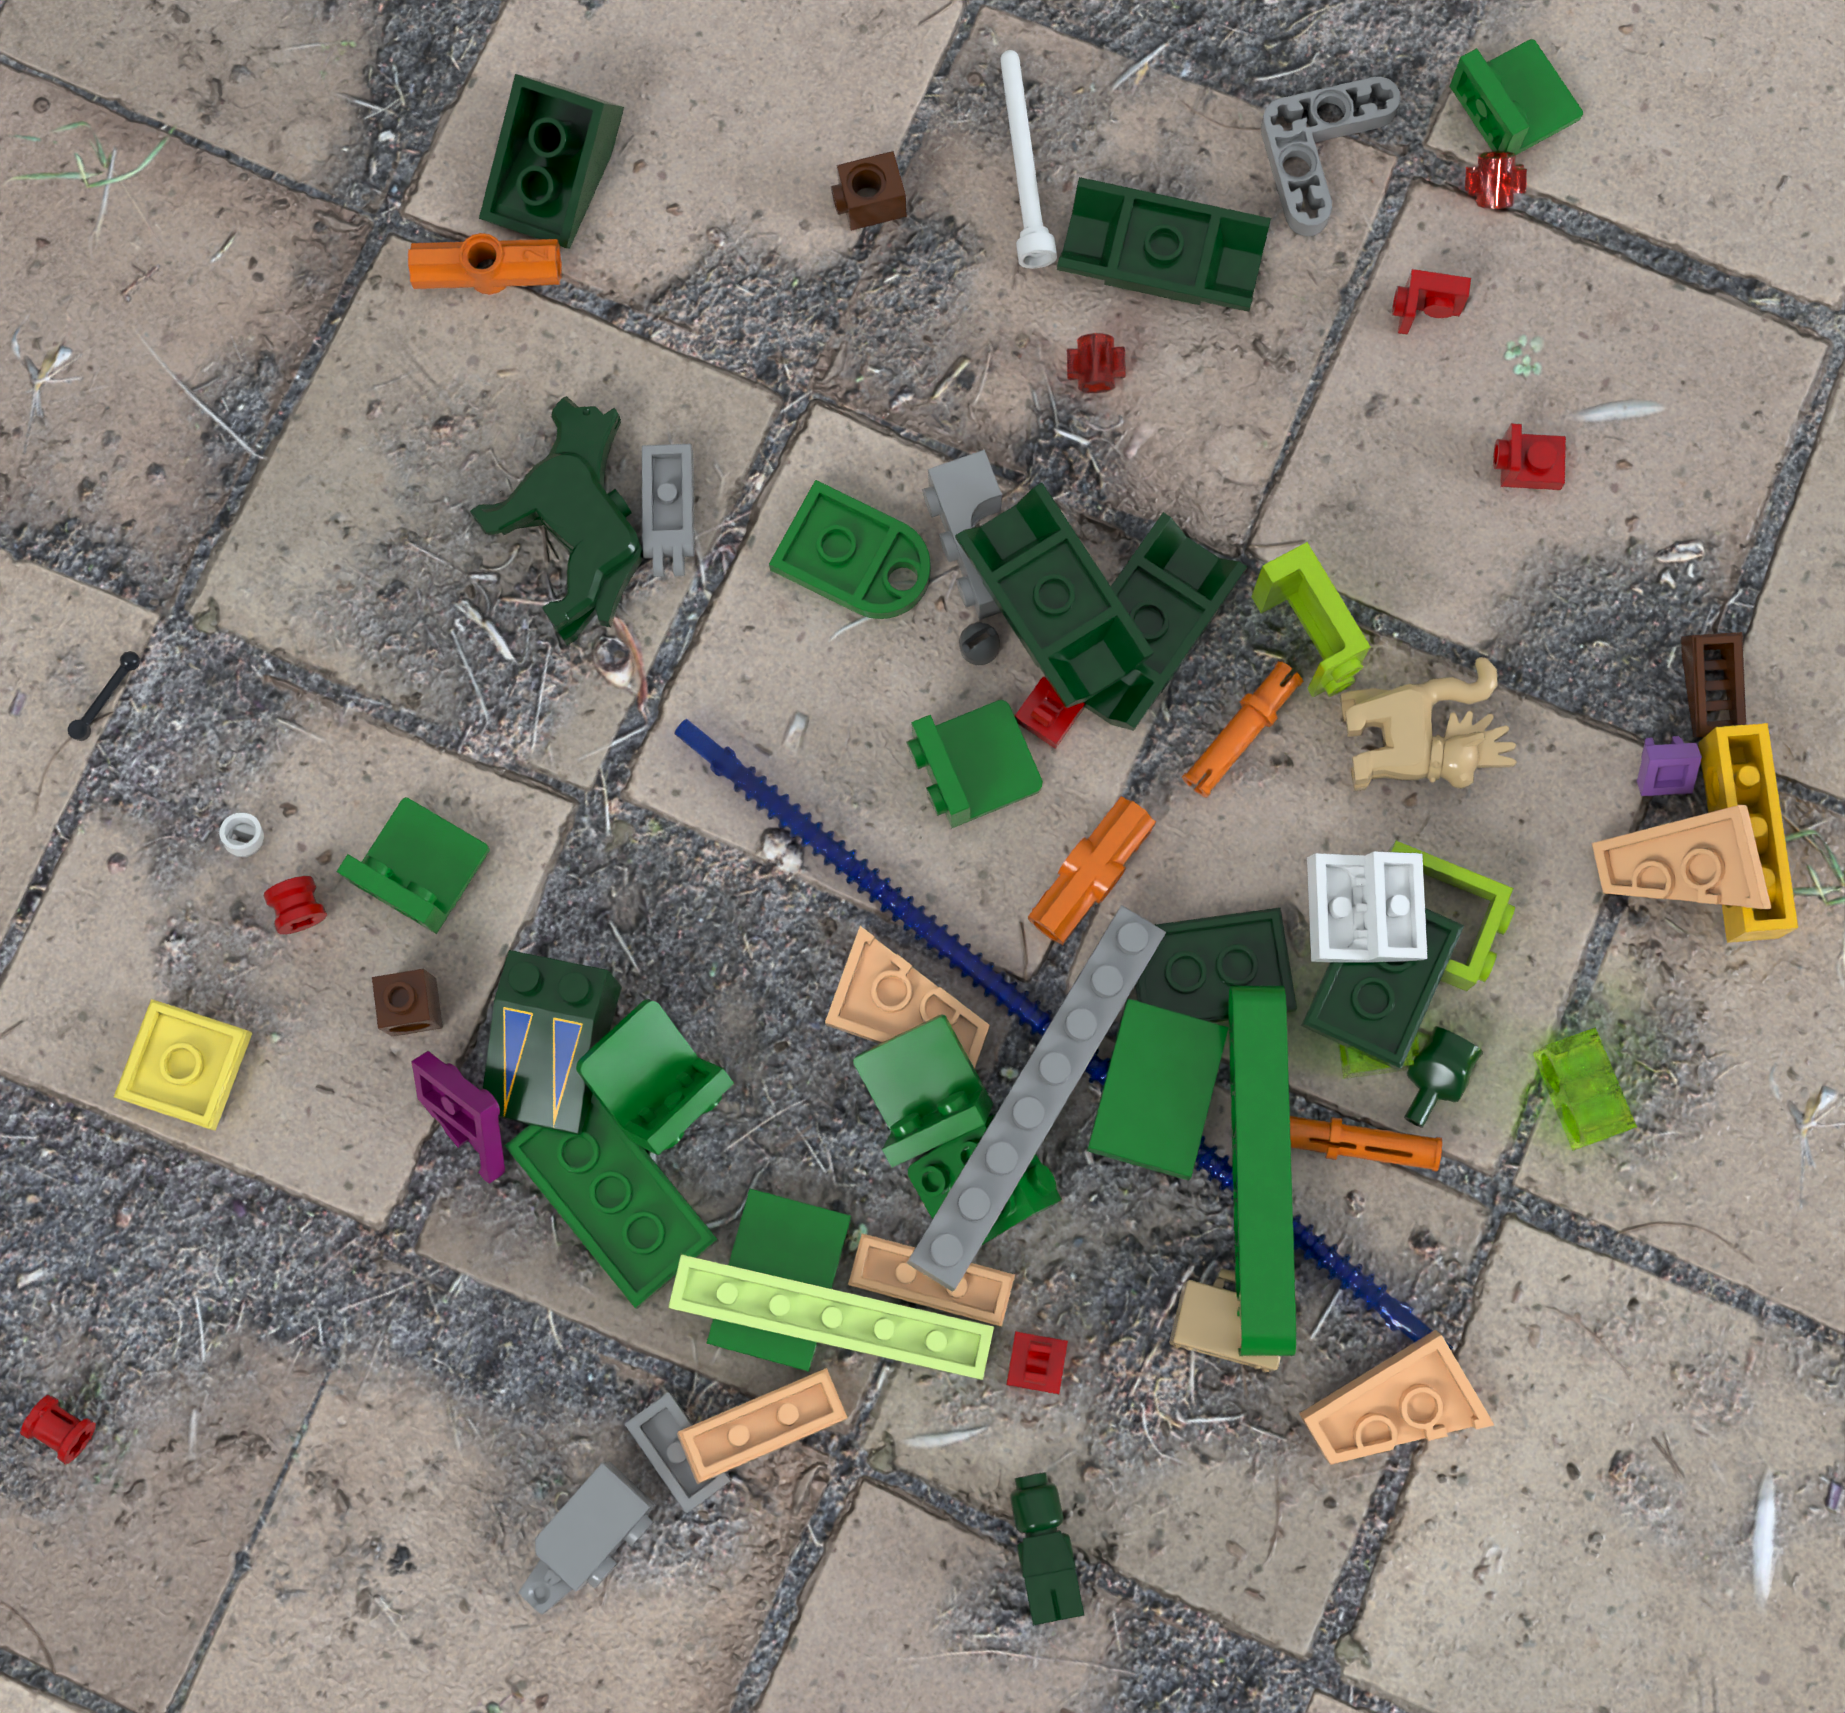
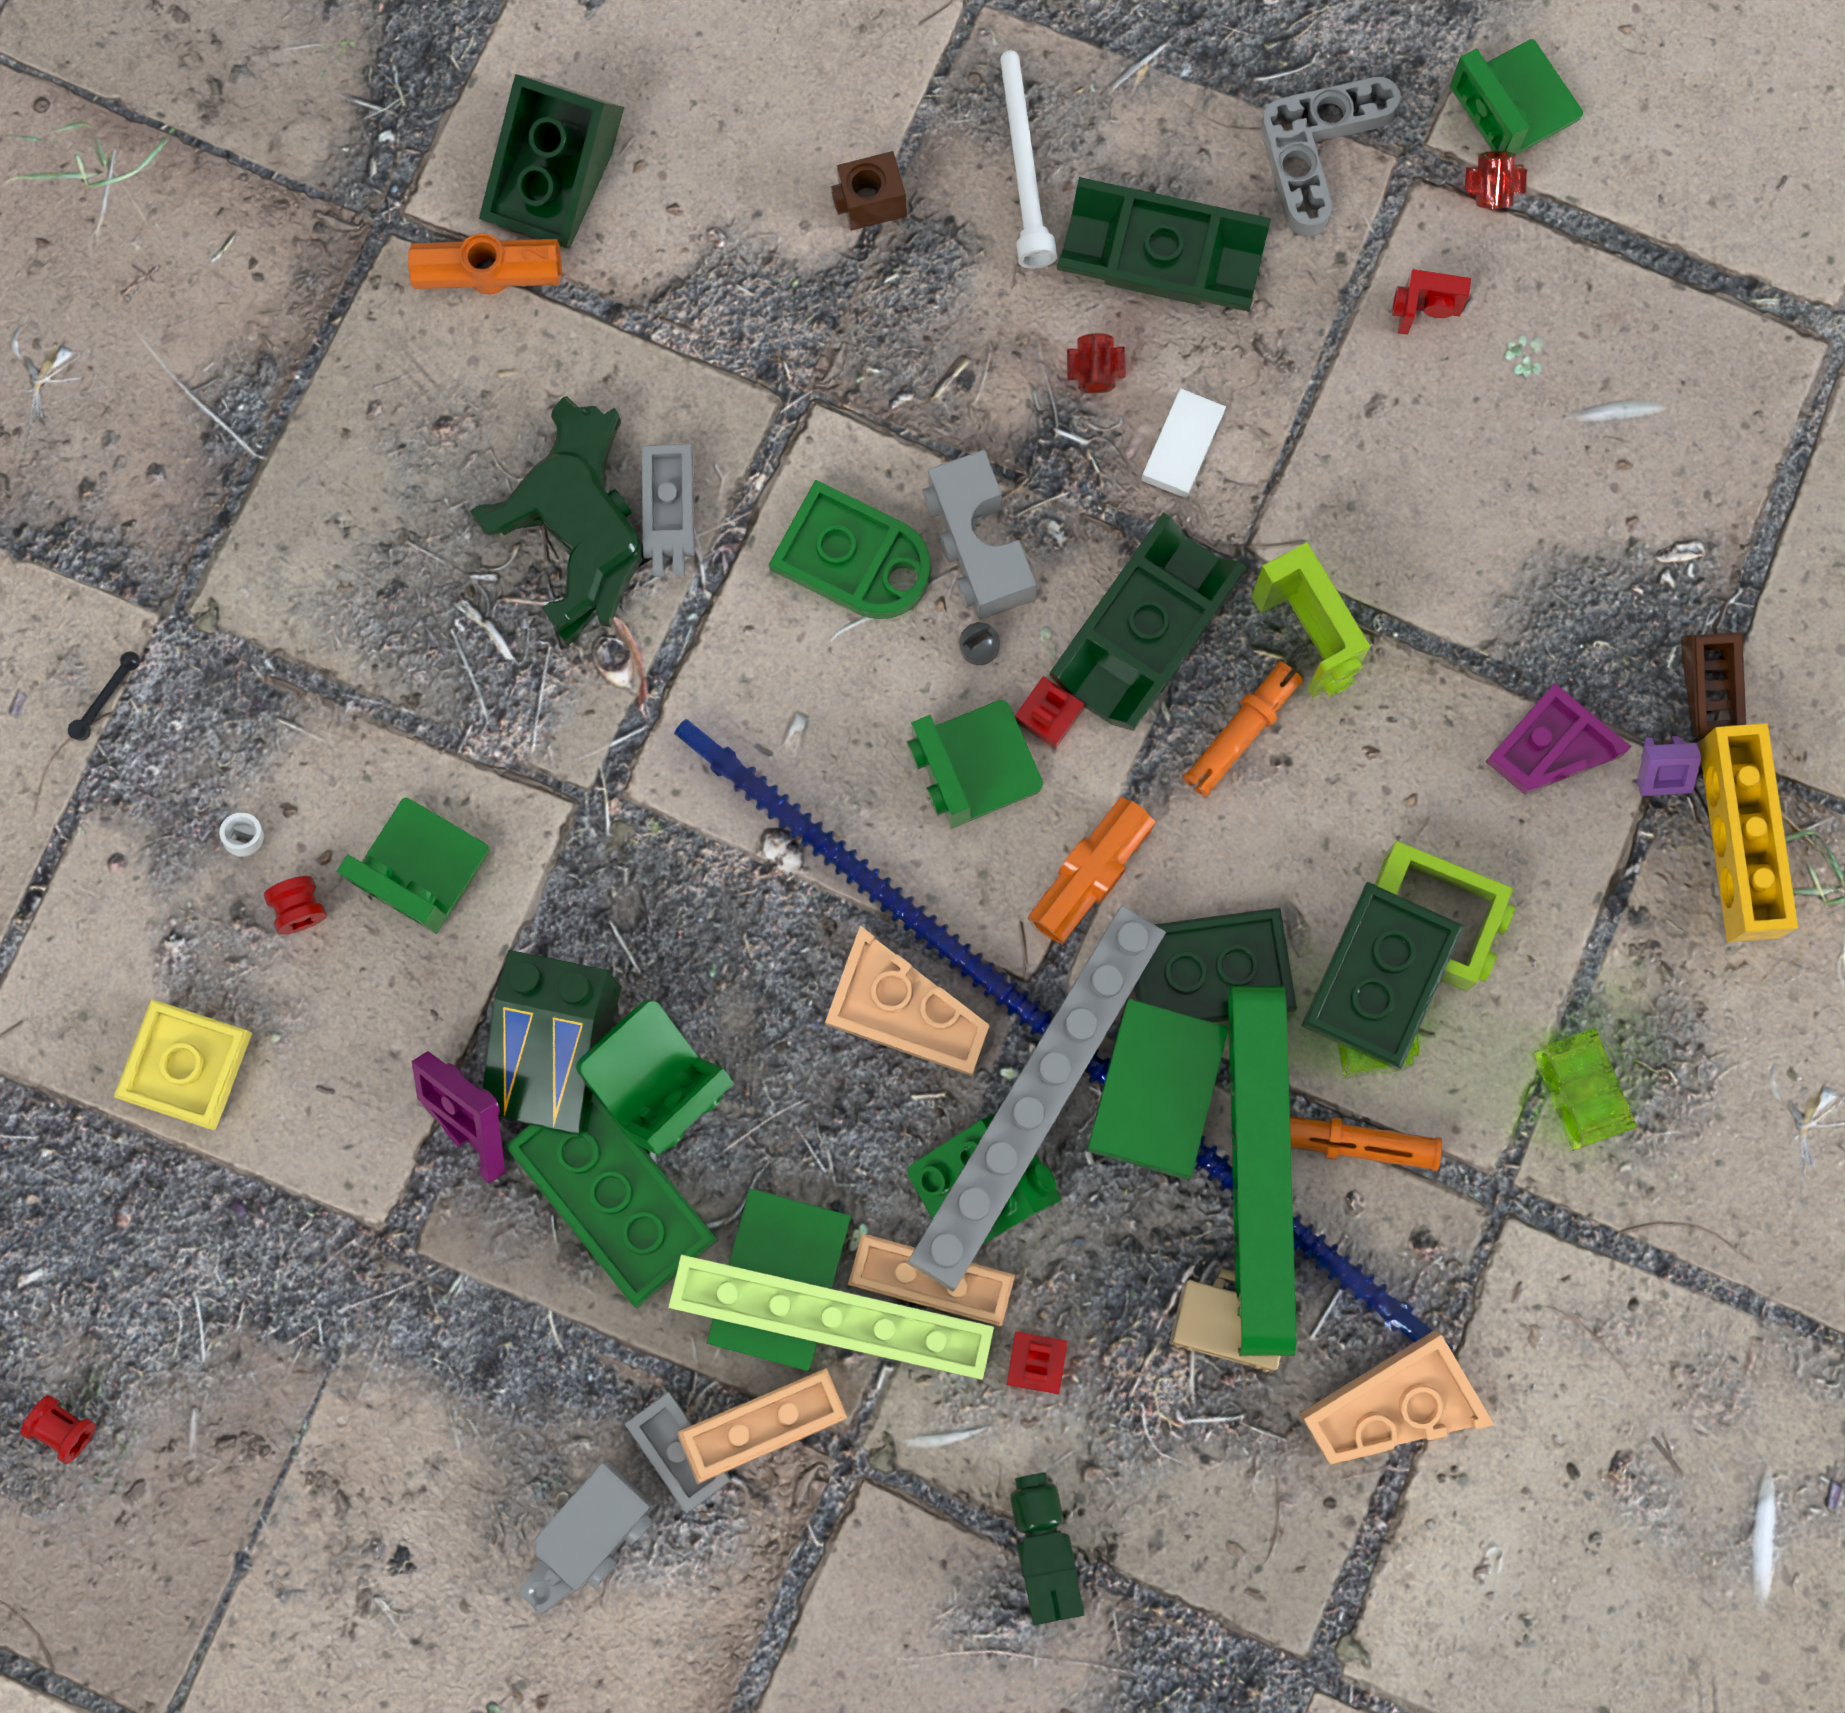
(407, 1002): reddish brown brick -> none
(923, 1089): green bracket -> none
(1055, 598): dark green piece -> none
(1183, 443): none -> white tile
(1366, 907): white slope -> none
(1407, 736): tan animal -> none
(1440, 1072): dark green piece -> none
(1530, 459): red bracket -> none
(1555, 743): none -> magenta wing
(1691, 859): light nougat wing -> none

